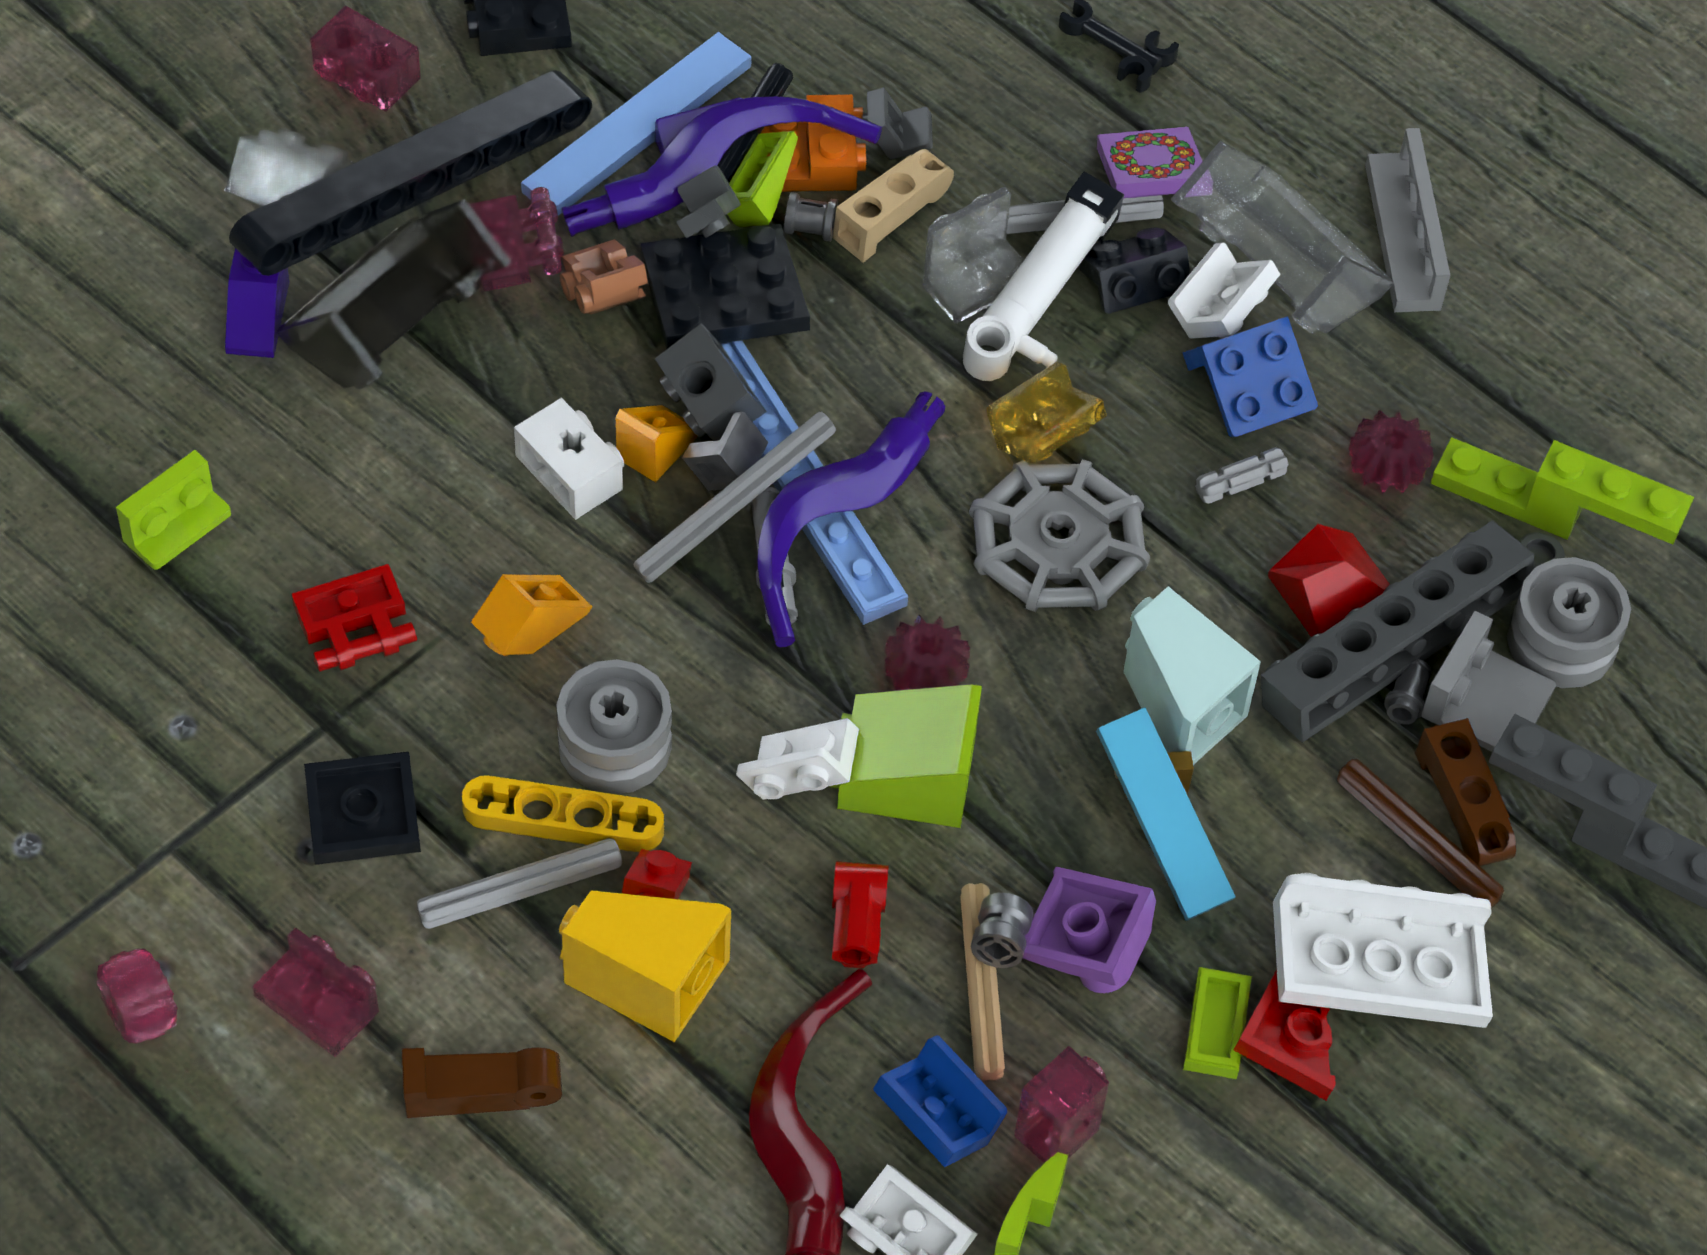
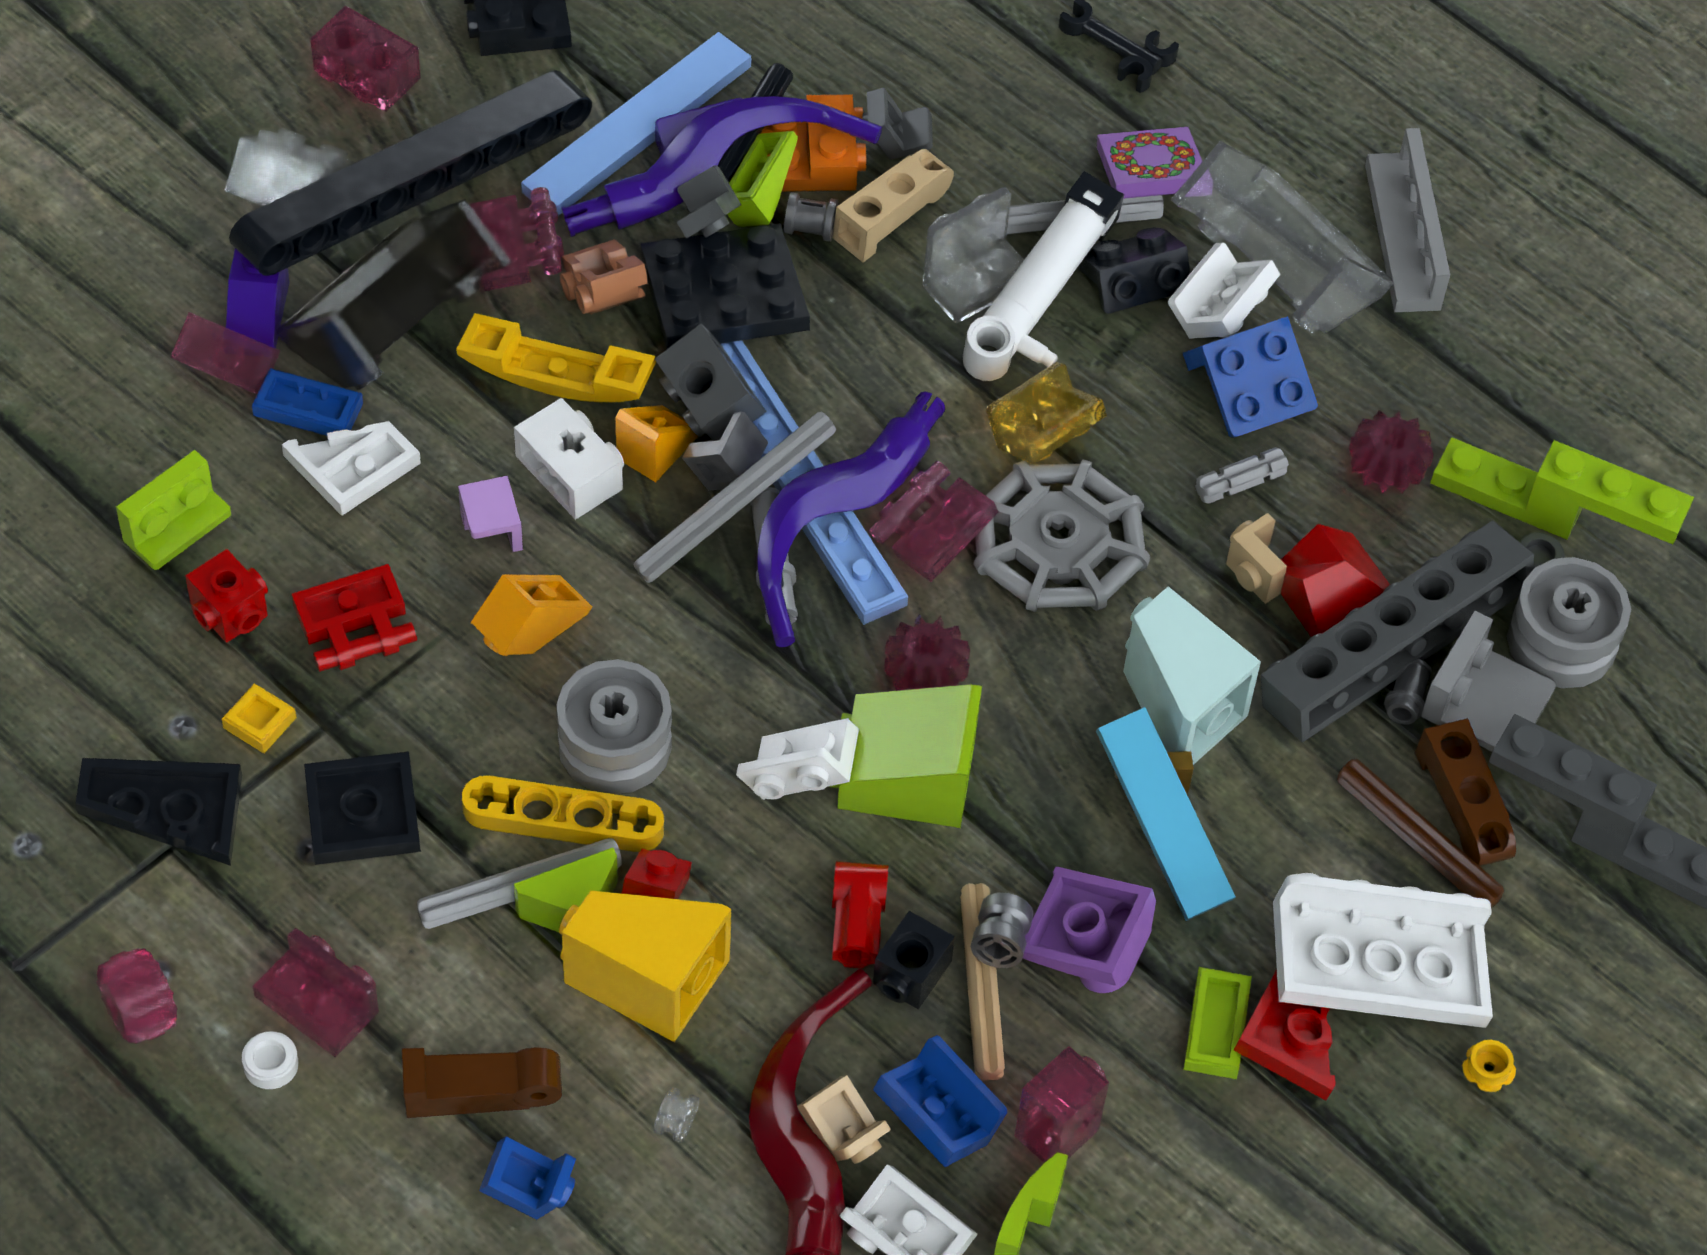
(165, 801): none -> black wing
(224, 353): none -> clear pink plate
(227, 596): none -> red brick
(259, 718): none -> yellow tile
(270, 1060): none -> white tile
(306, 403): none -> blue plate
(353, 463): none -> white wing
(491, 510): none -> lavender panel
(528, 1179): none -> blue bracket
(550, 894): none -> lime slope
(553, 368): none -> yellow slope
(676, 1115): none -> clear bush
(843, 1121): none -> tan bracket
(916, 941): none -> black brick
(943, 529): none -> clear pink plate
(1253, 561): none -> tan bracket
(1494, 1054): none -> yellow plate

